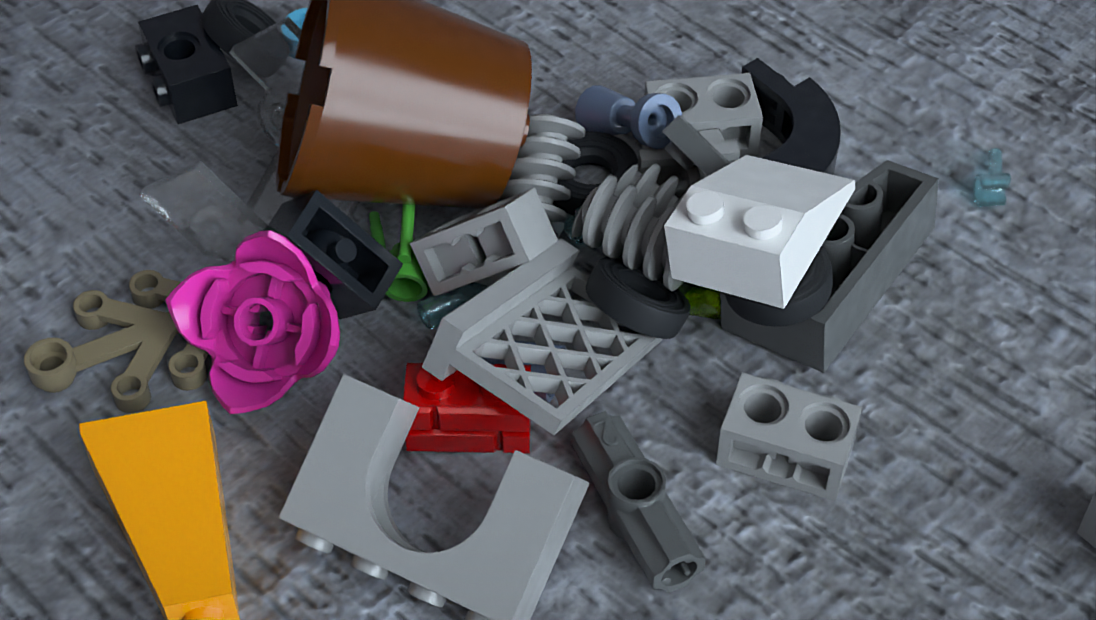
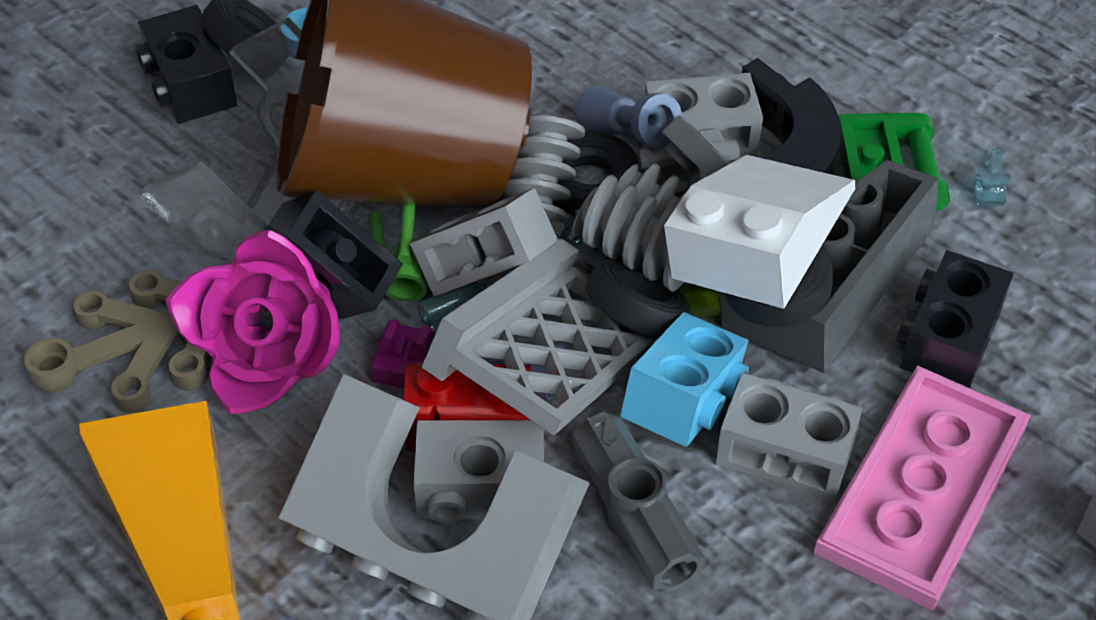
(397, 348): none -> magenta tile
(457, 449): none -> light grey brick
(684, 379): none -> medium azure brick
(873, 139): none -> green plate
(922, 487): none -> bright pink tile
(955, 317): none -> black brick

